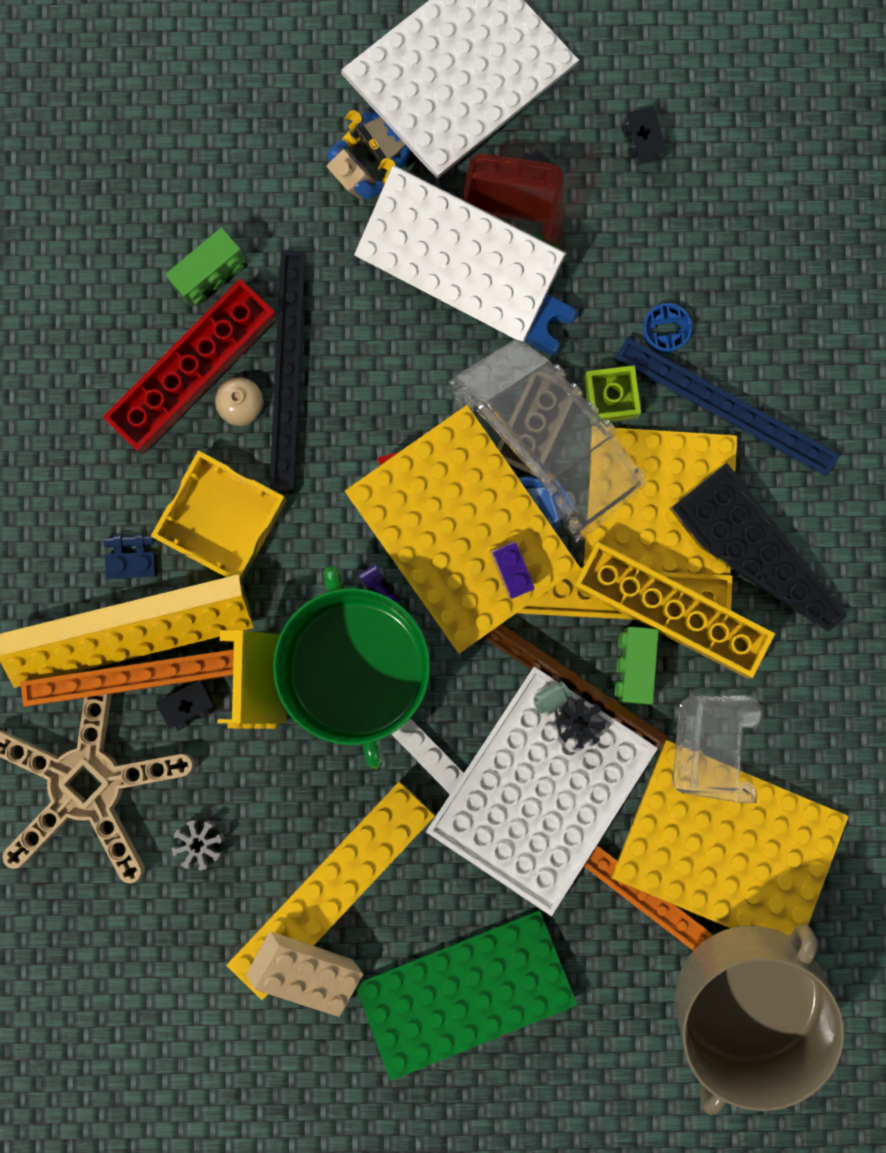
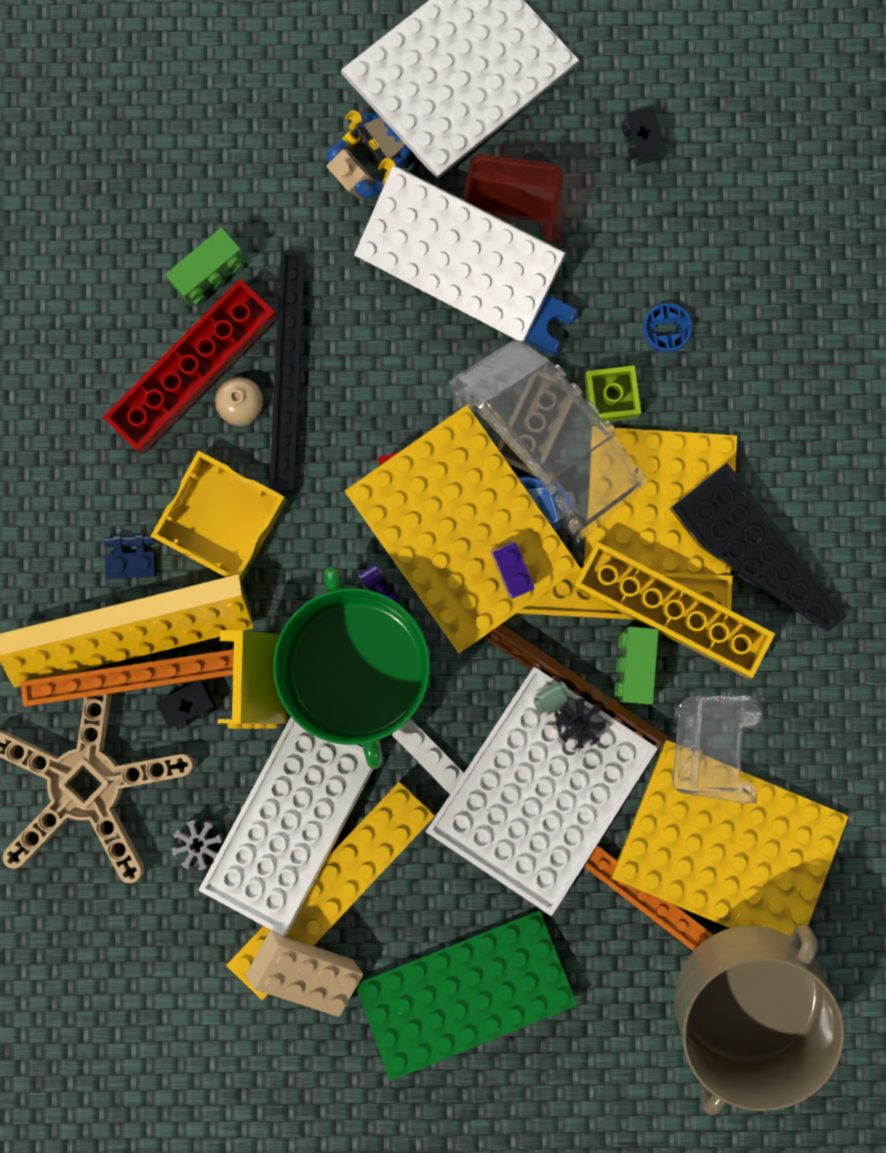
(287, 828): none -> white plate
(727, 407): dark blue plate -> none

